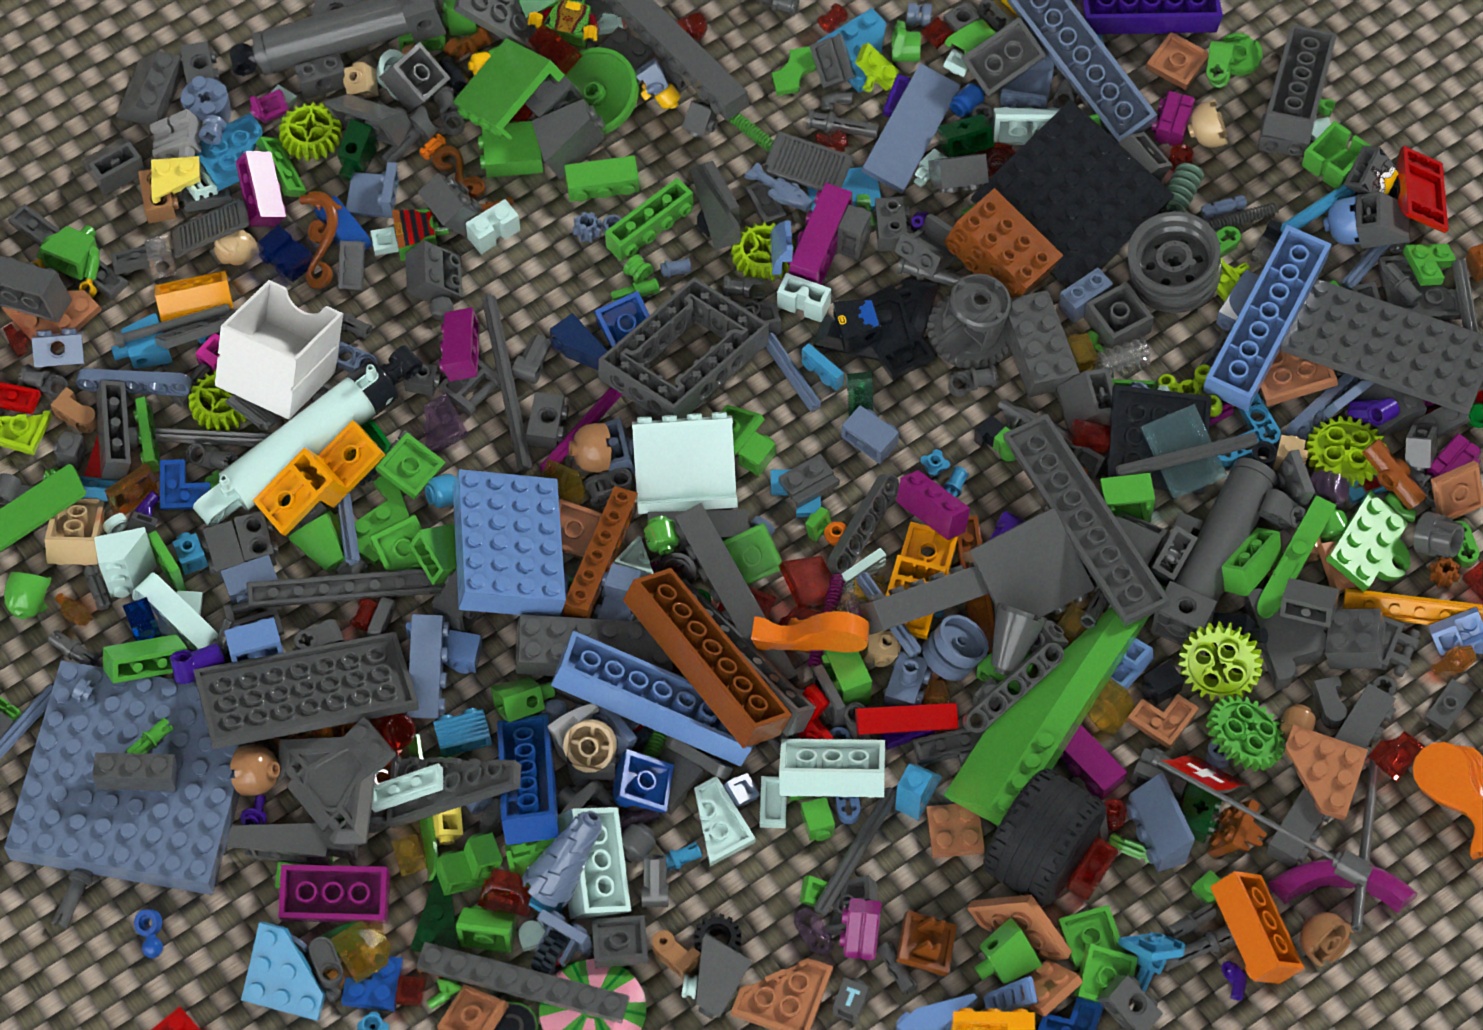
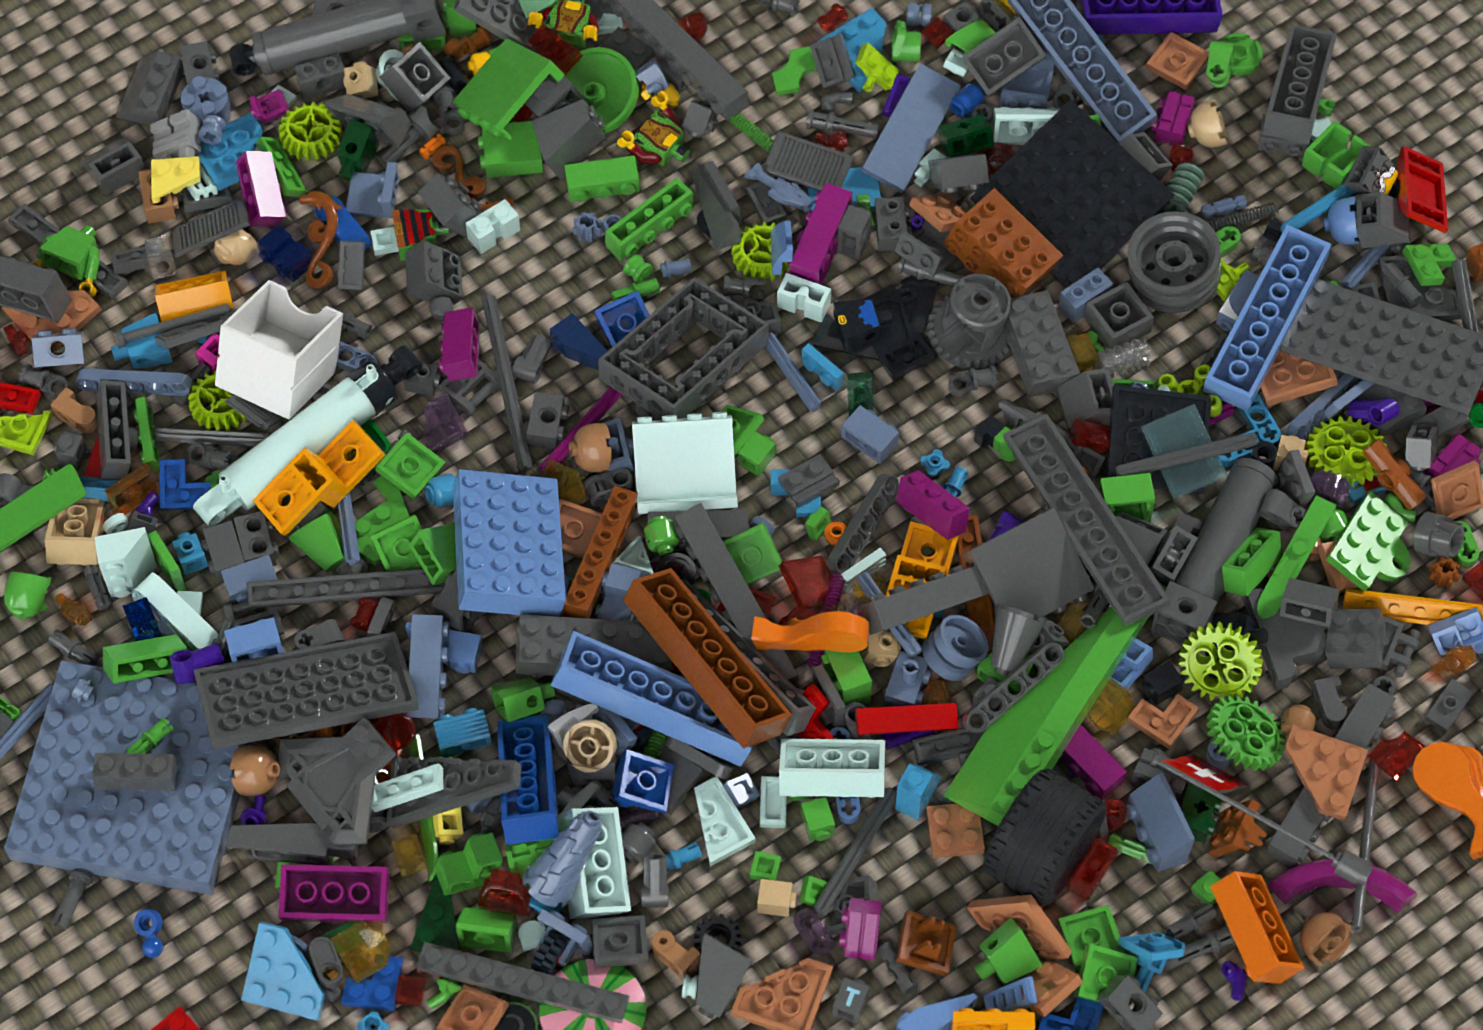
(658, 138): none -> torso
(765, 866): none -> bright green tile
(775, 898): none -> tan brick
(938, 210): none -> nougat plate

